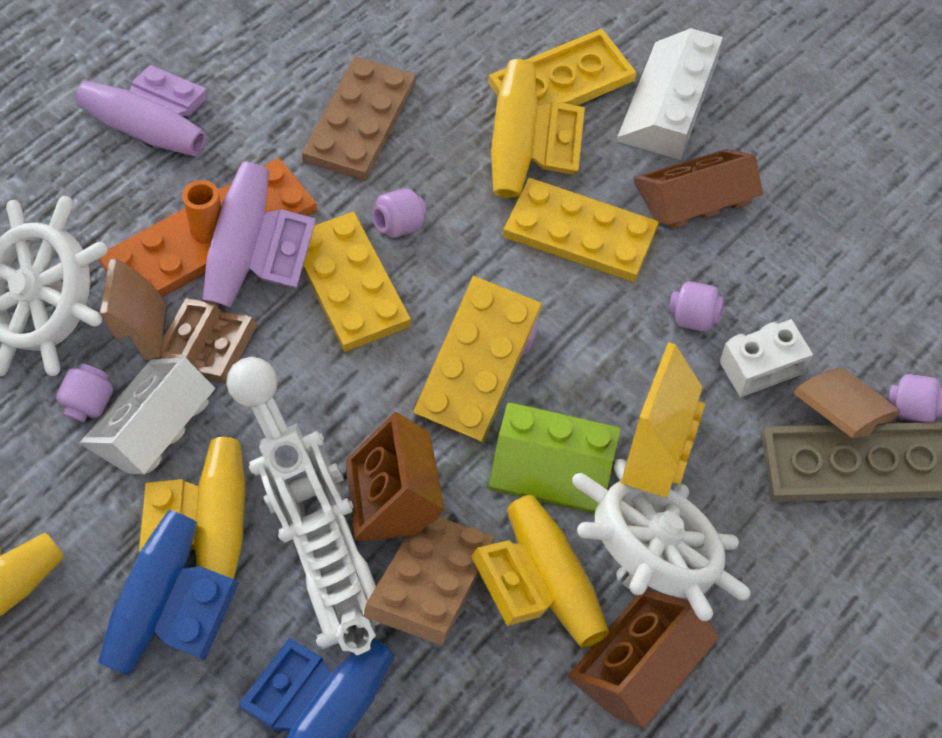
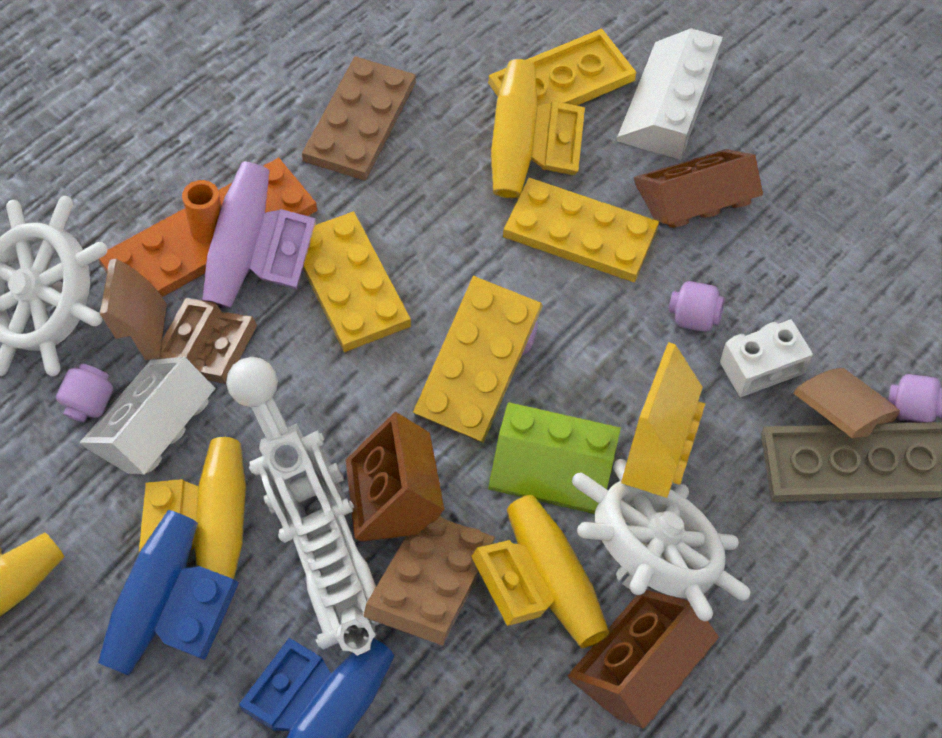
(150, 109): lavender plate -> none
(399, 212): lavender head -> none

